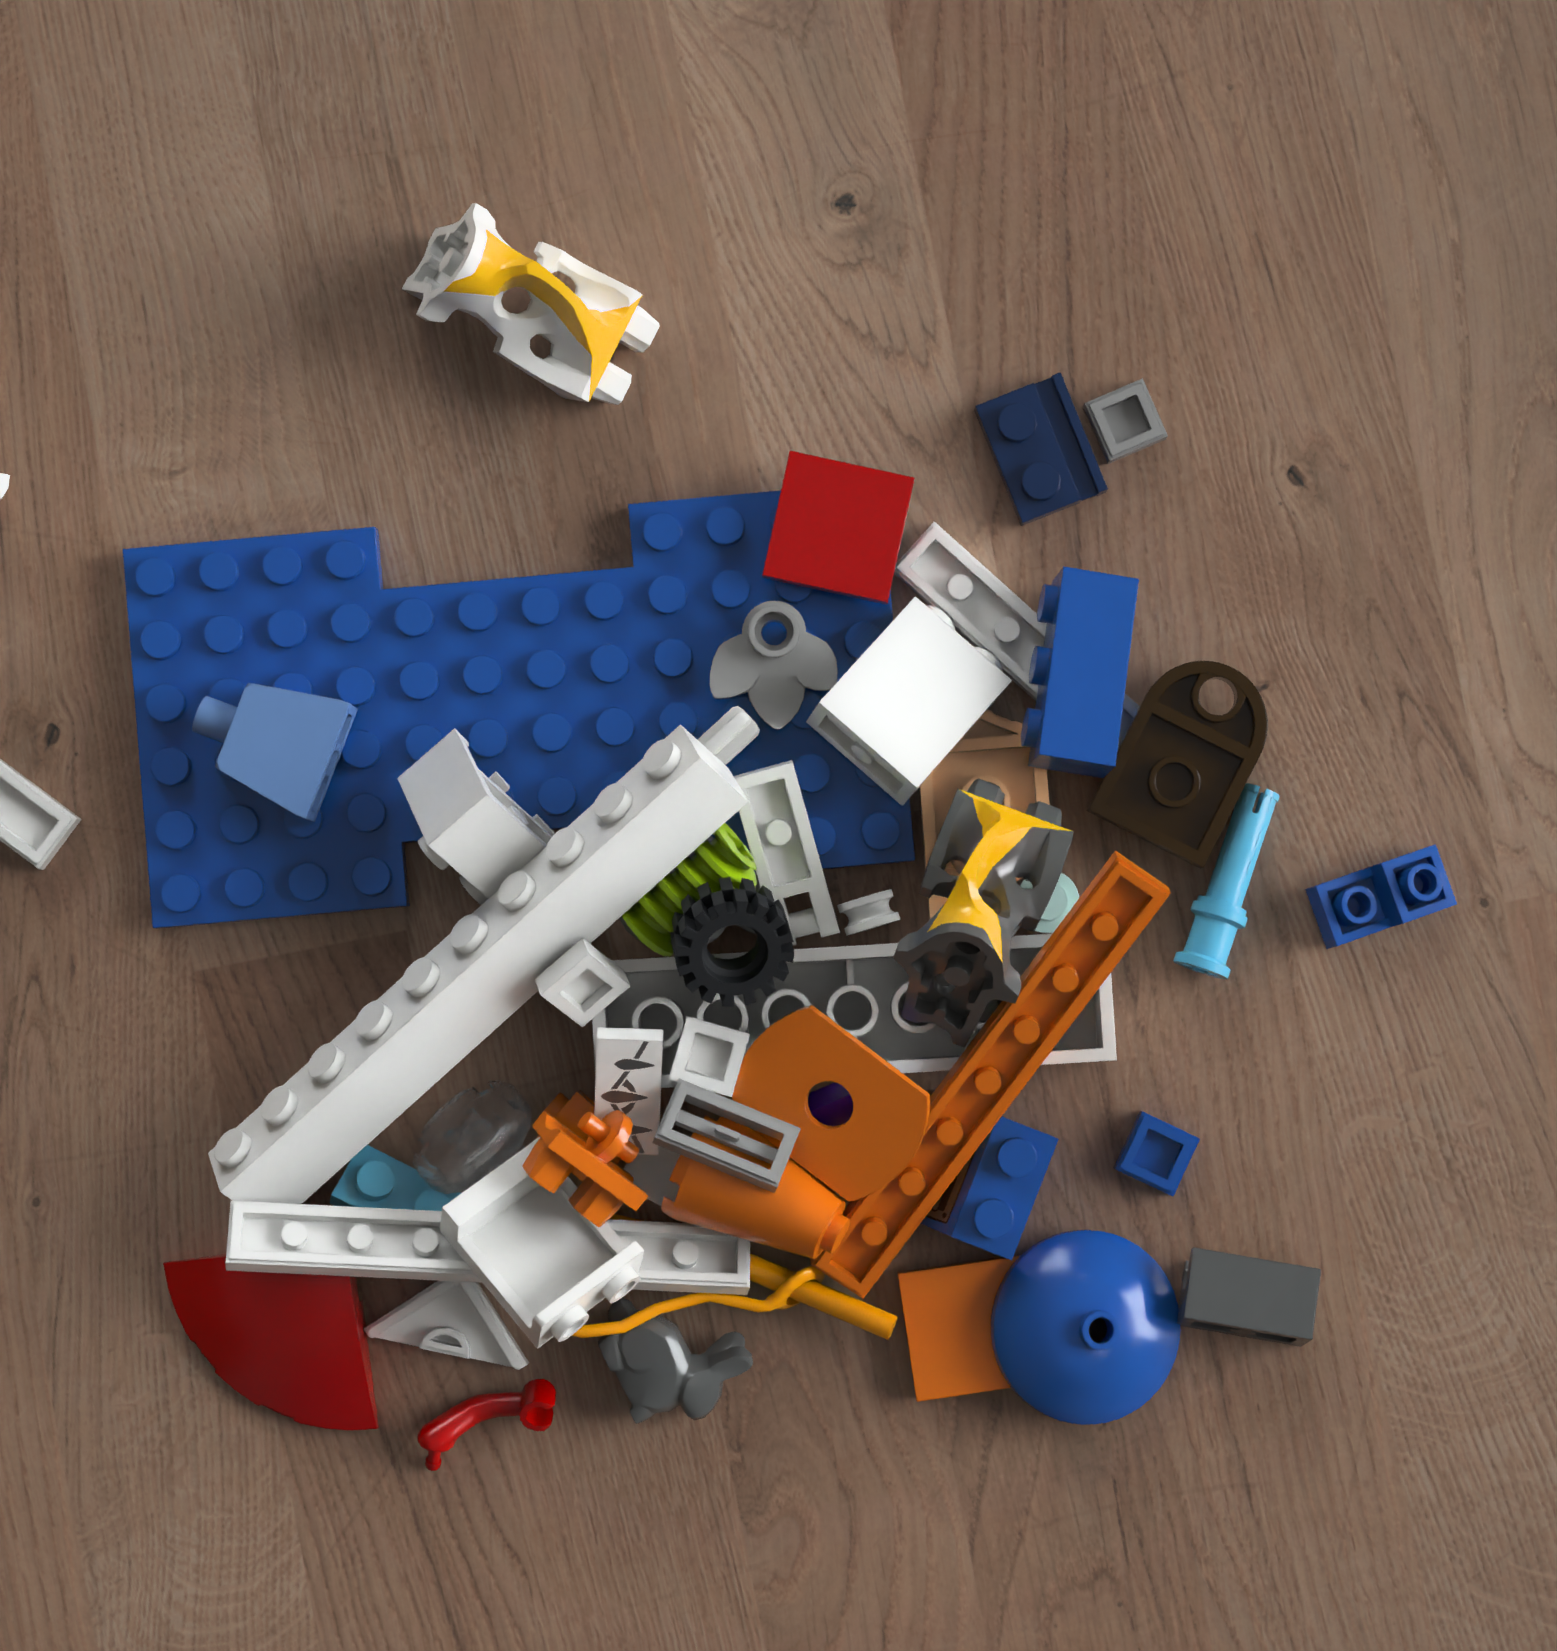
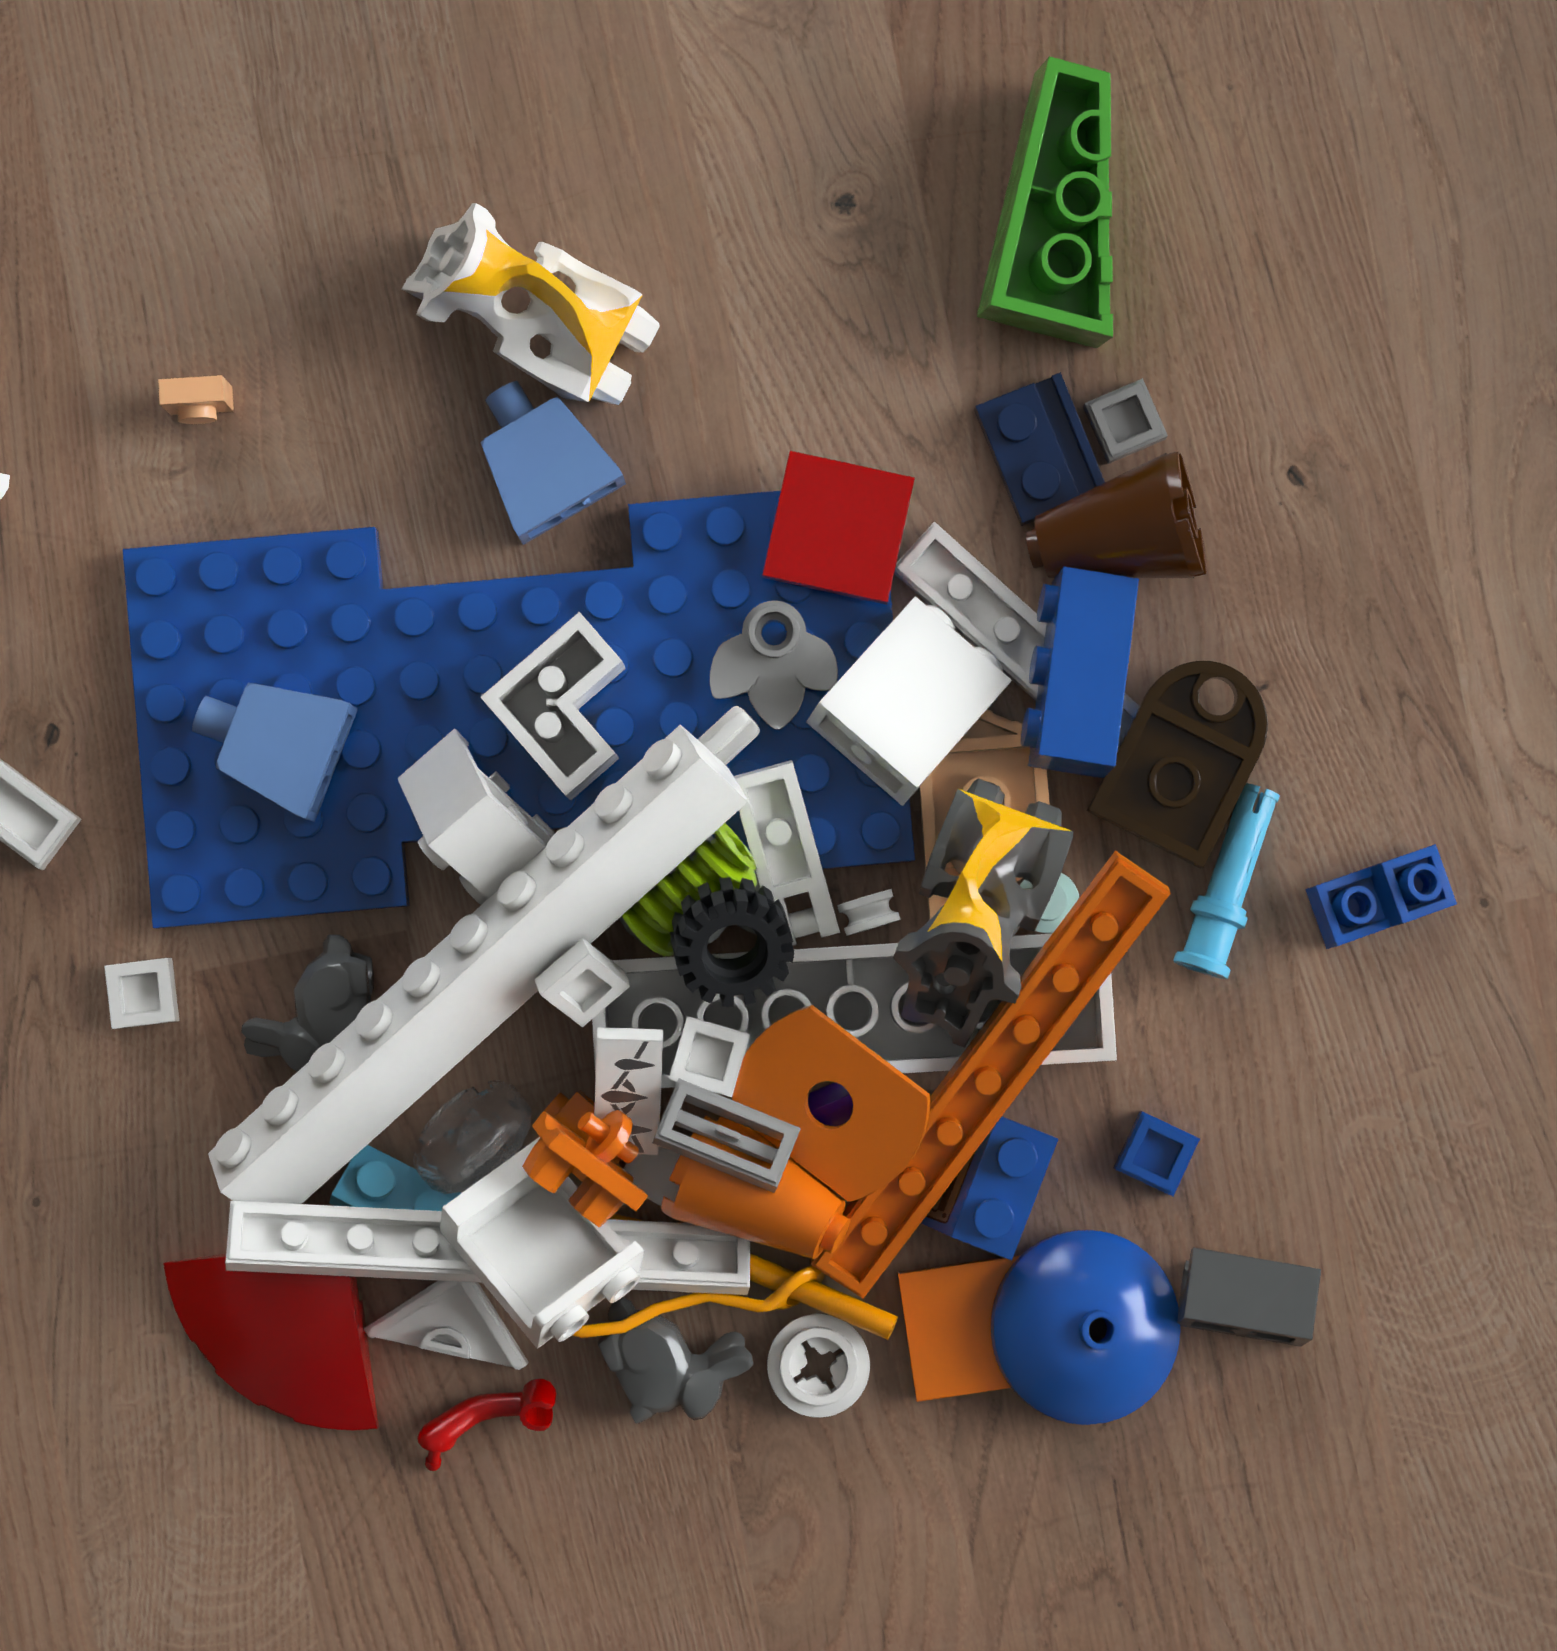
(141, 993): none -> white tile
(196, 398): none -> light nougat plate
(326, 1002): none -> dark grey animal
(543, 698): none -> white brick
(544, 462): none -> medium blue torso
(810, 1394): none -> white gear
(1052, 236): none -> bright green wedge
(1125, 527): none -> reddish brown cone

